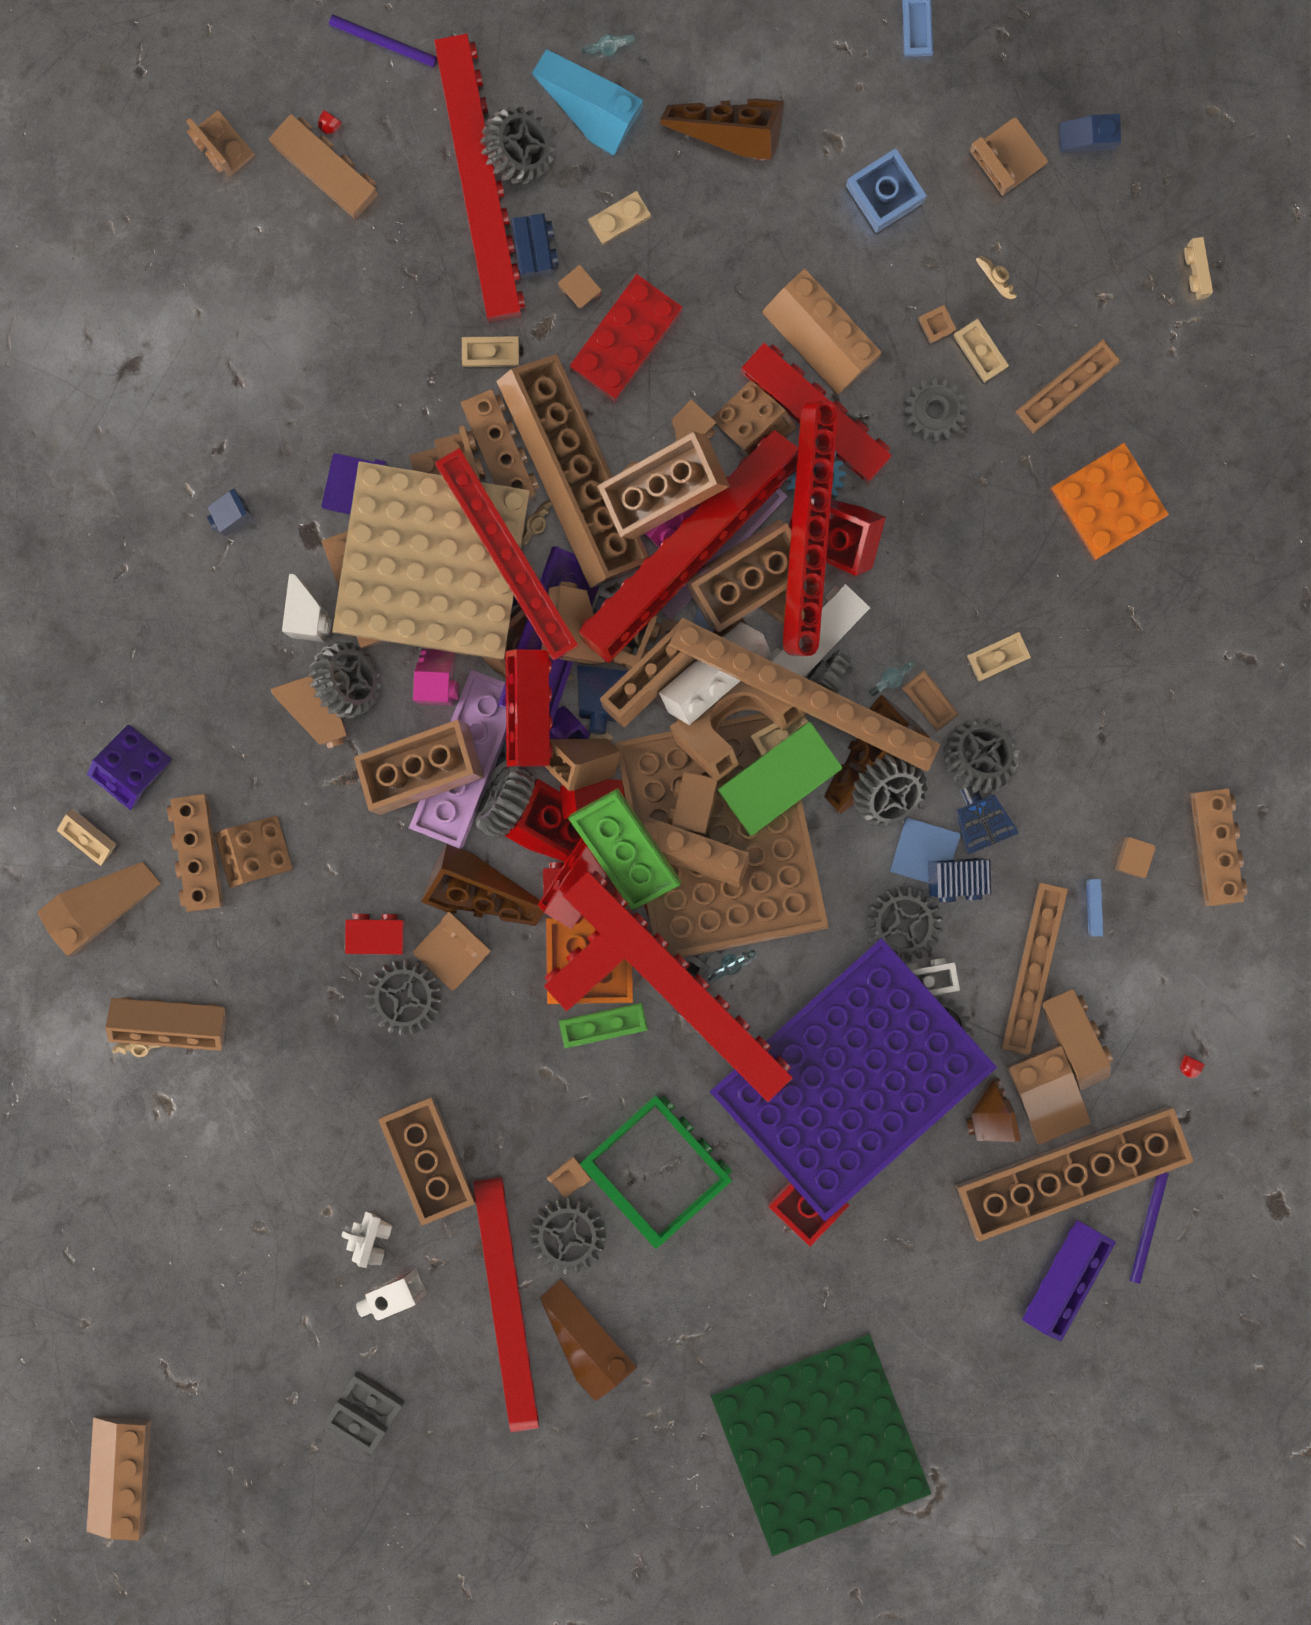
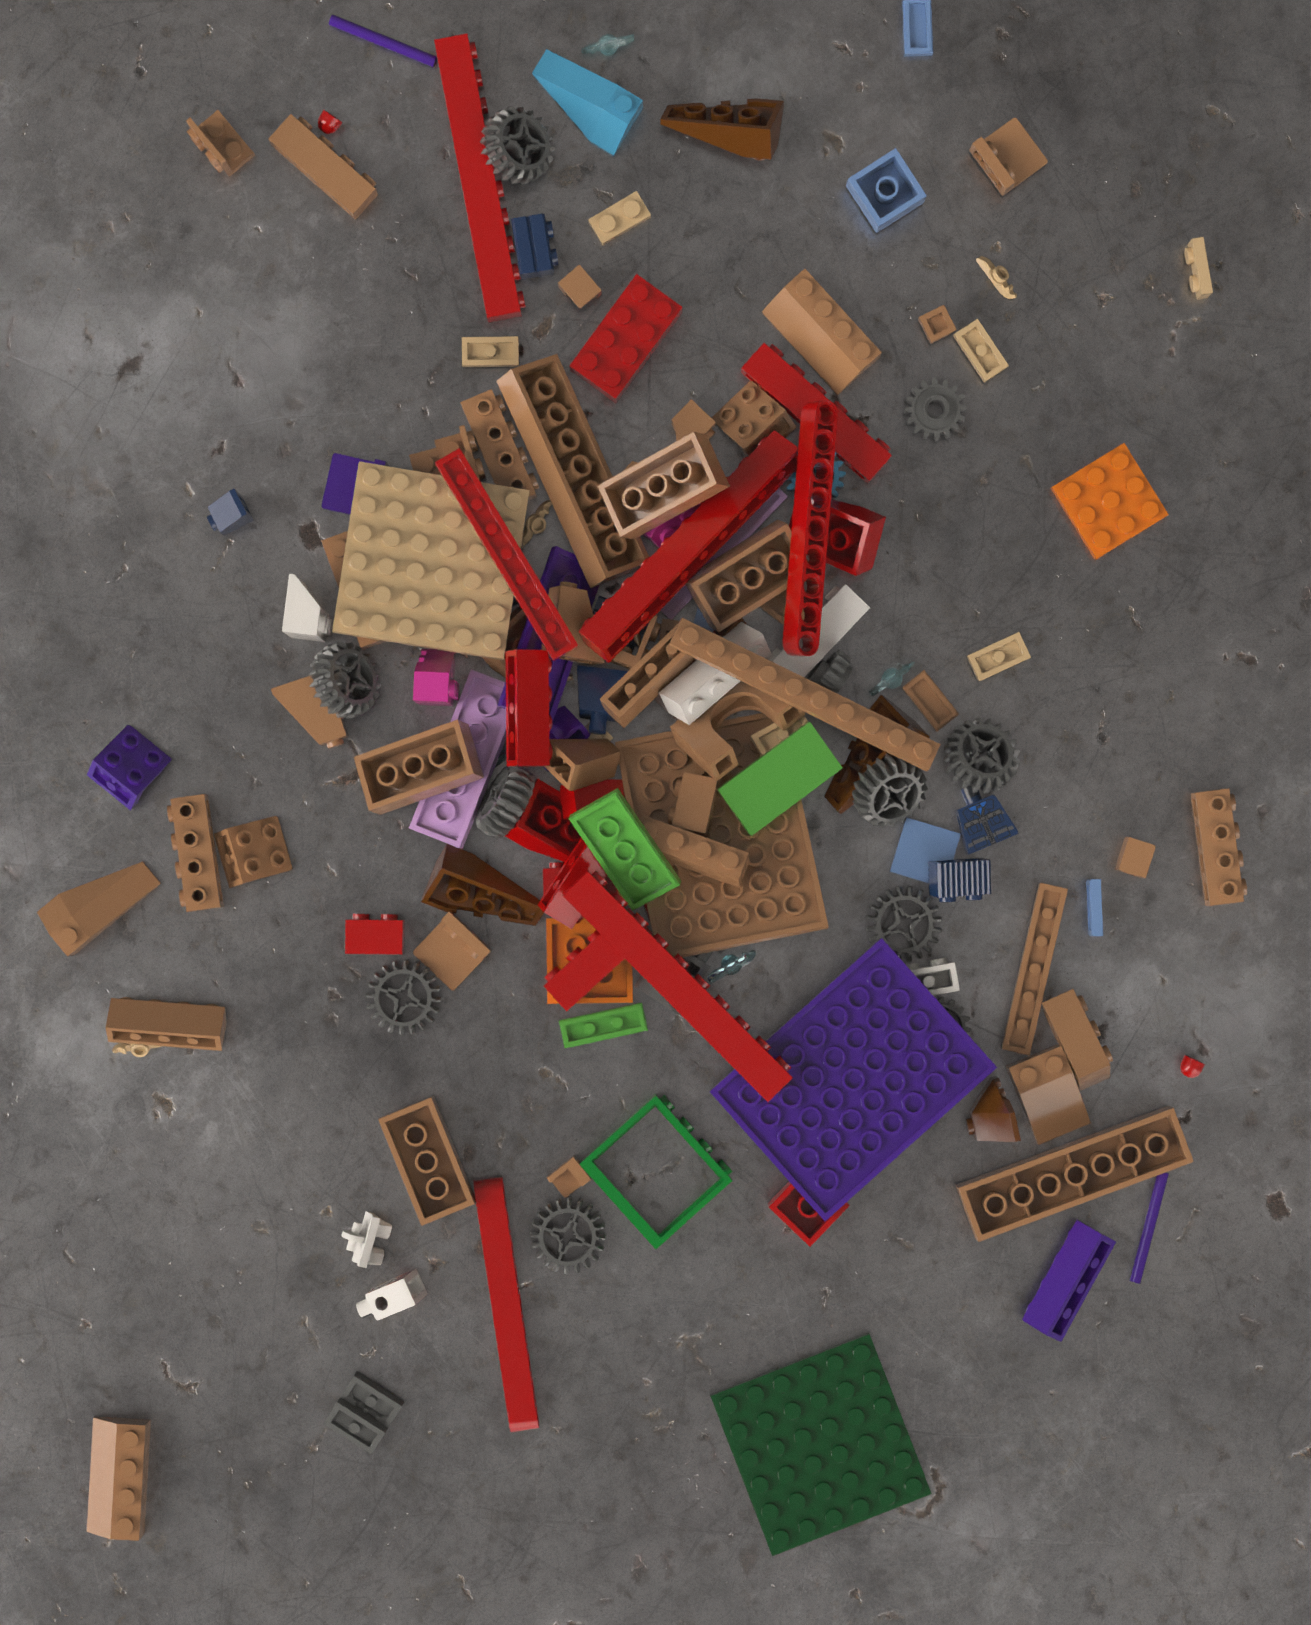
(86, 837): tan plate -> none
(589, 1347): reddish brown wedge -> none
(1068, 386): medium nougat tile -> none
(1090, 133): dark blue slope -> none

